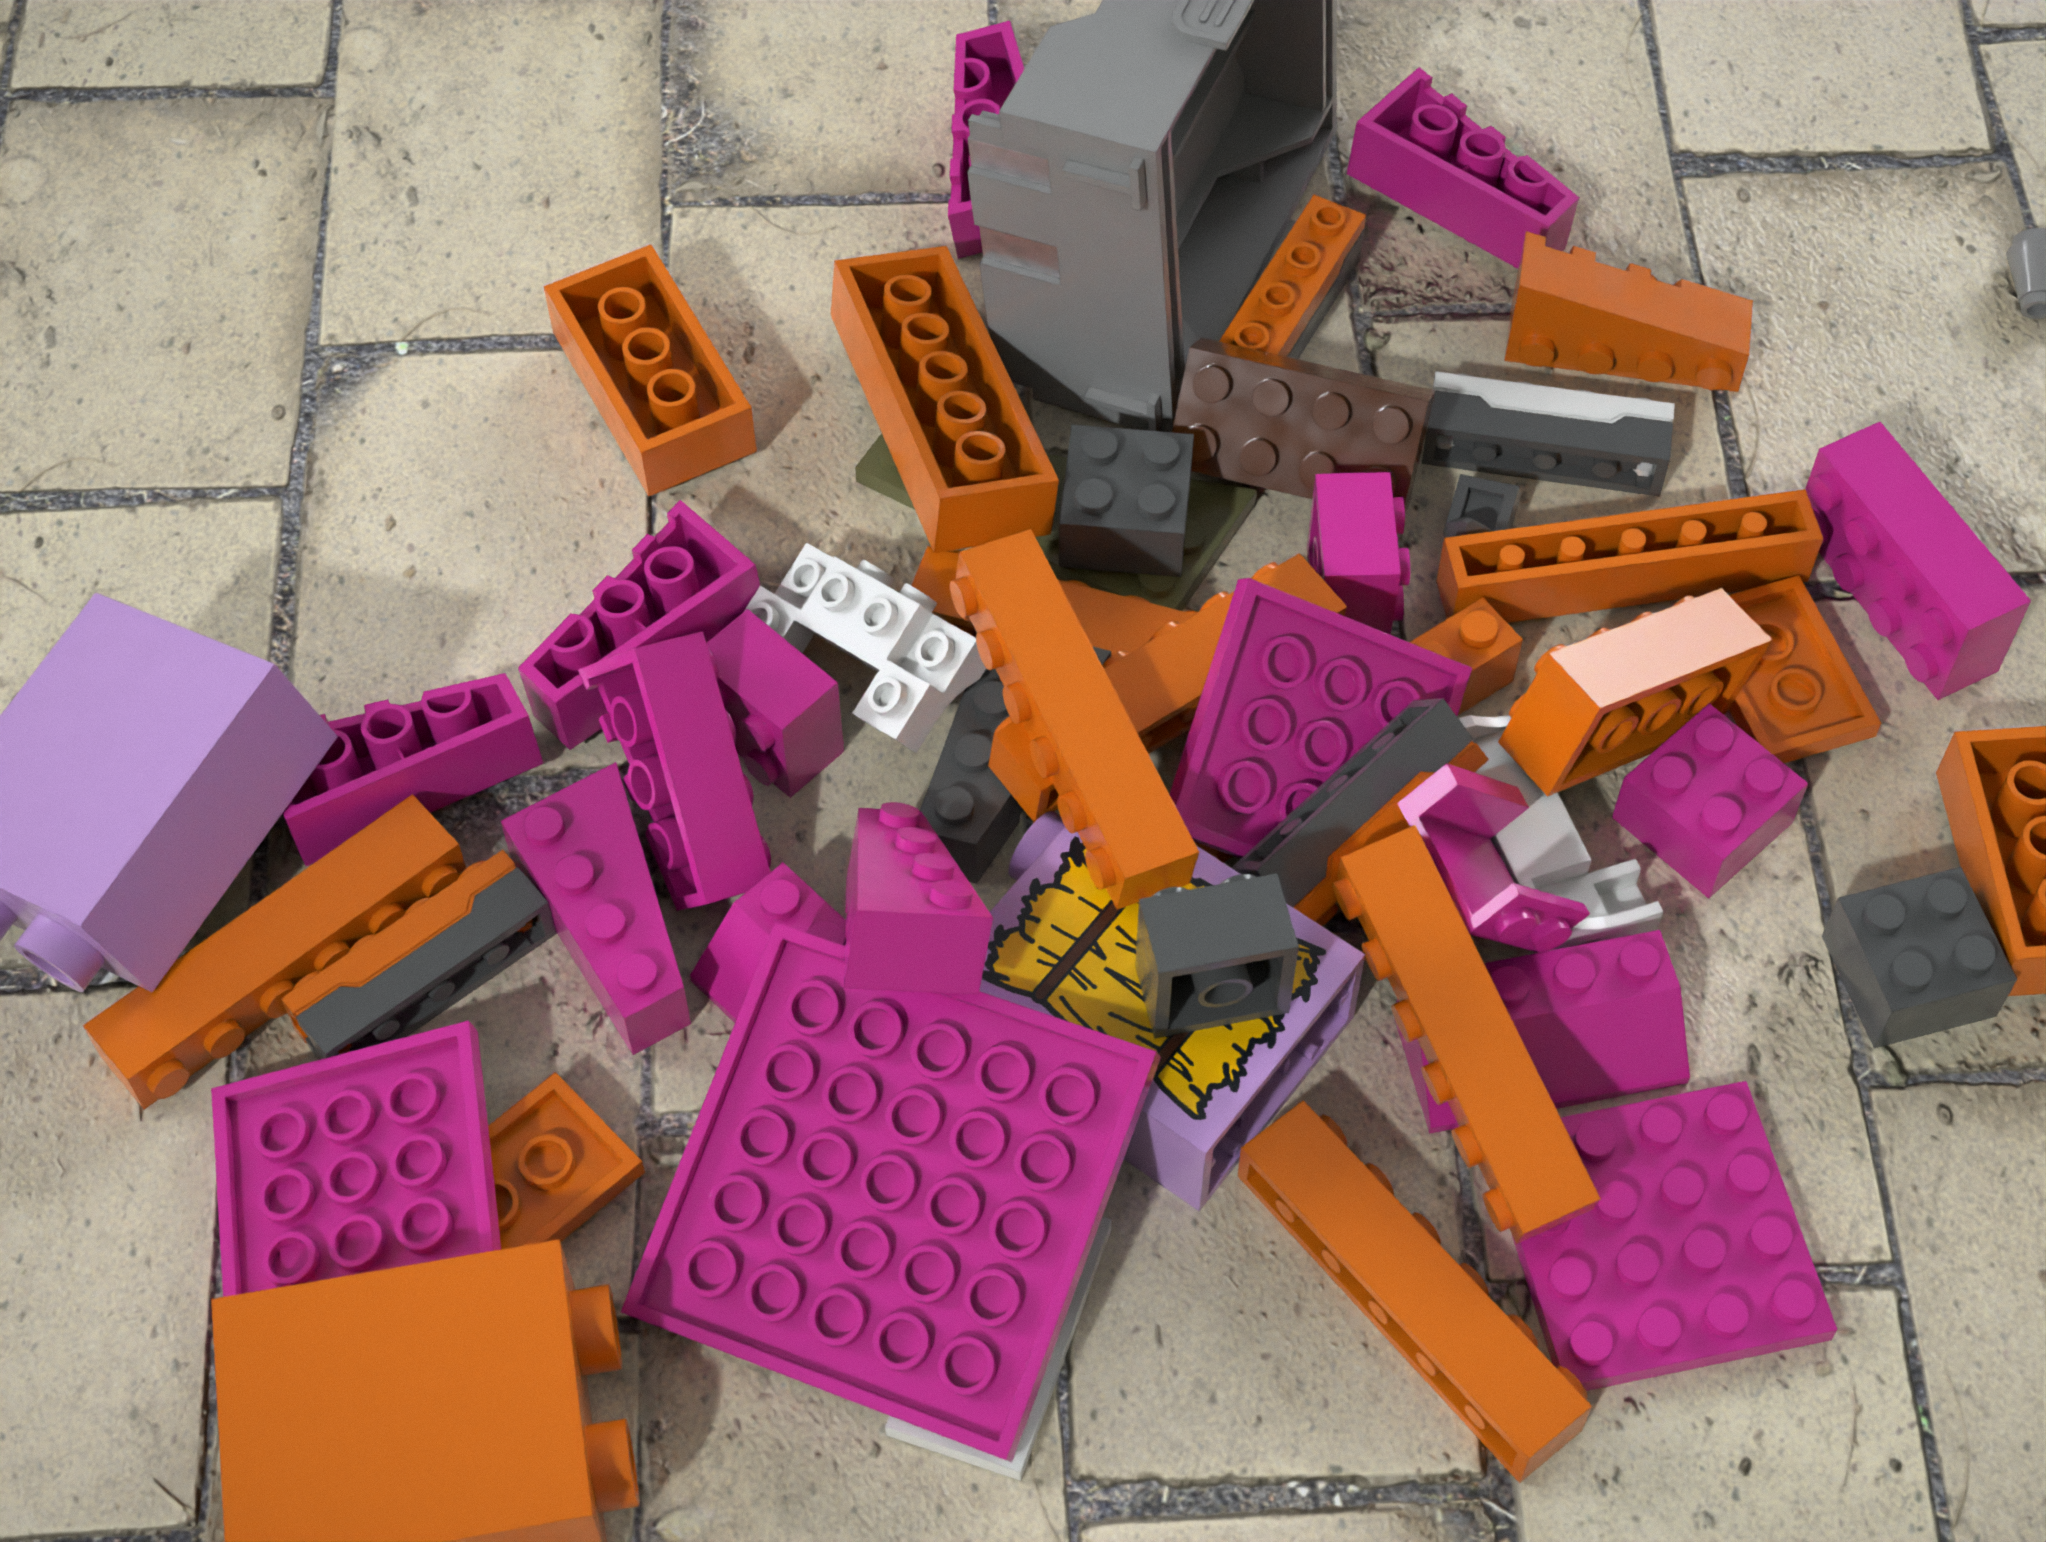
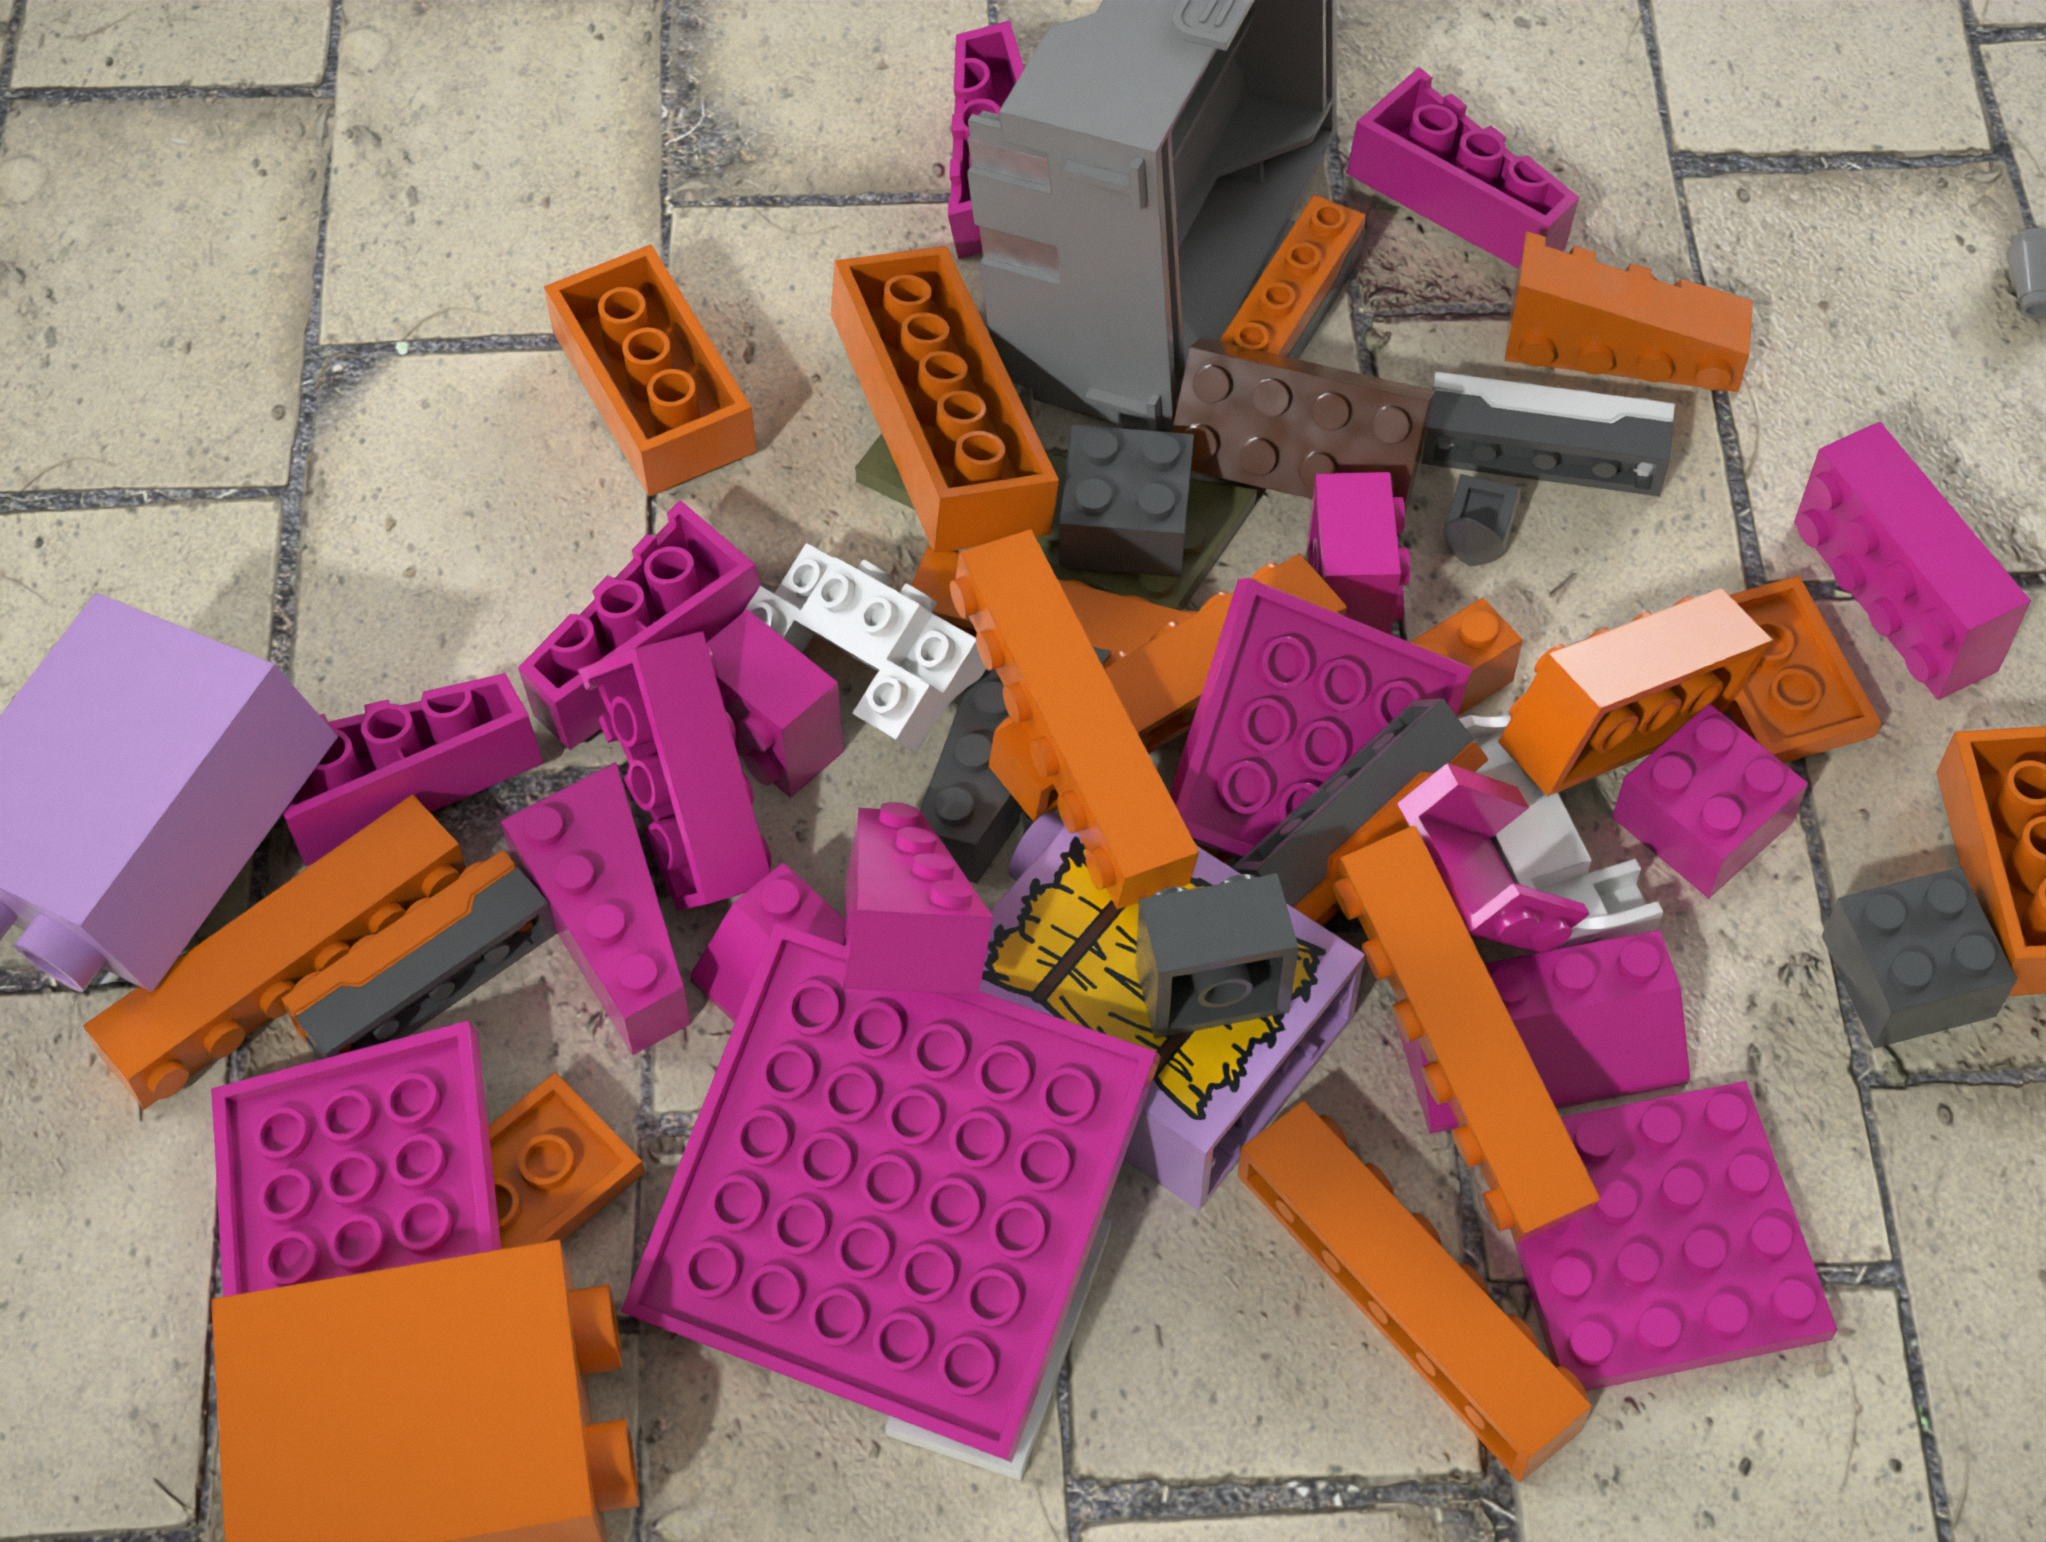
(1631, 557): orange brick -> none

